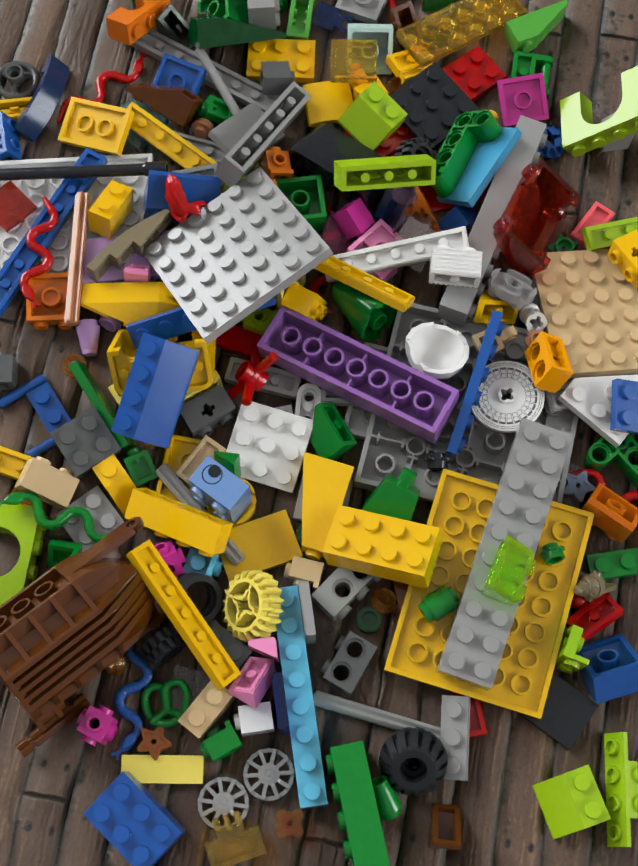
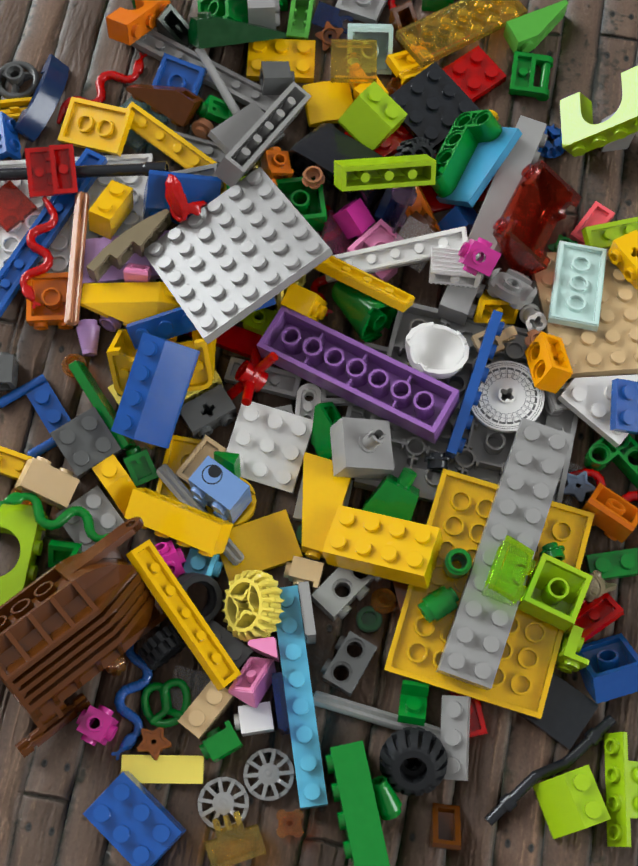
(51, 170): none -> red slope
(310, 172): none -> nougat plate
(328, 30): none -> dark orange plate
(361, 448): none -> light grey brick
(413, 702): none -> green bracket
(462, 557): none -> green brick
(487, 257): none -> dark pink brick
(508, 801): none -> black bar
(522, 97): dark pink plate -> none
(555, 592): none -> lime slope
(577, 286): none -> light aqua tile

